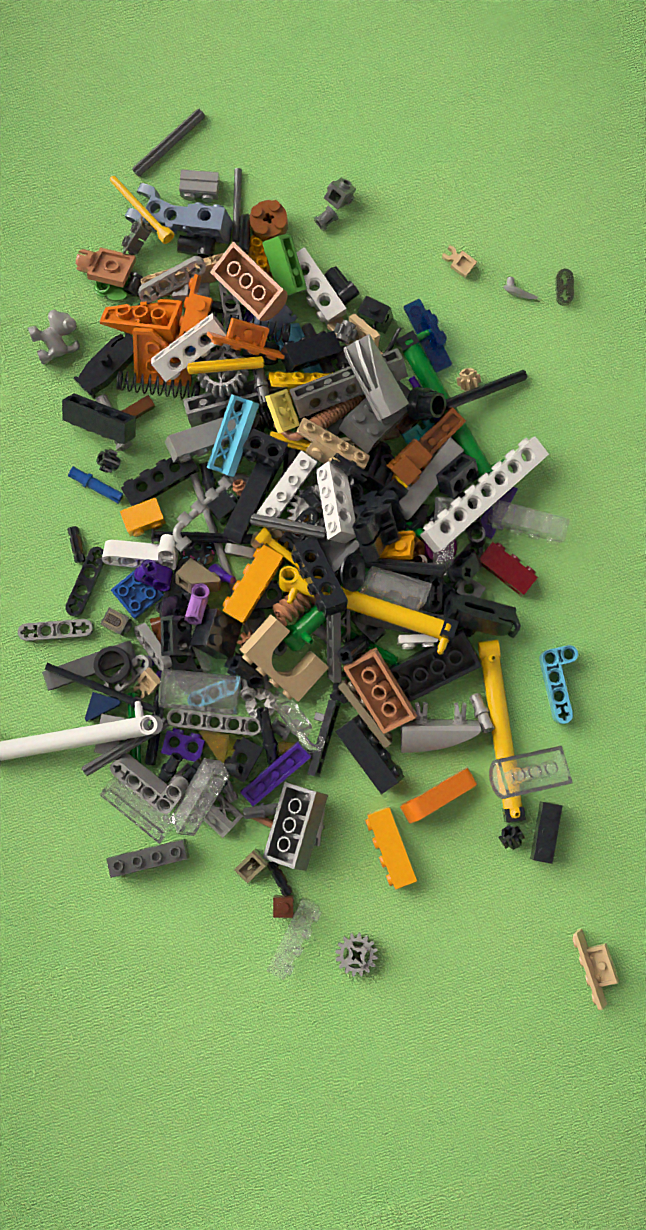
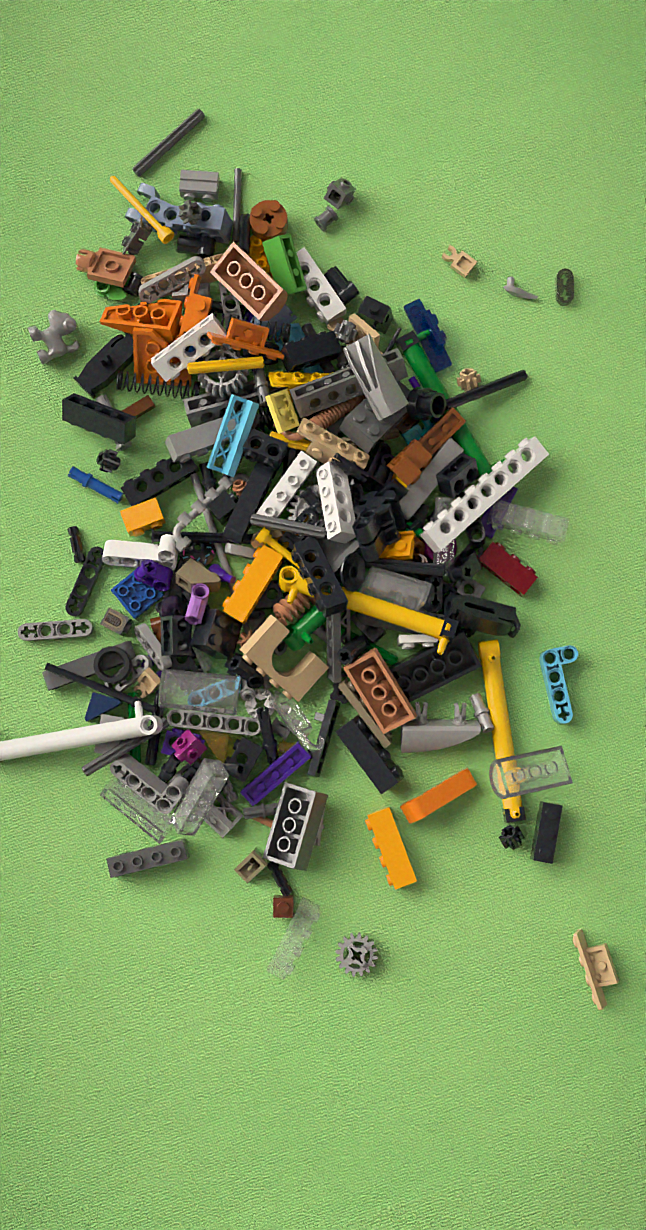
(188, 747): none -> magenta brick
(190, 212): none -> dark grey gear

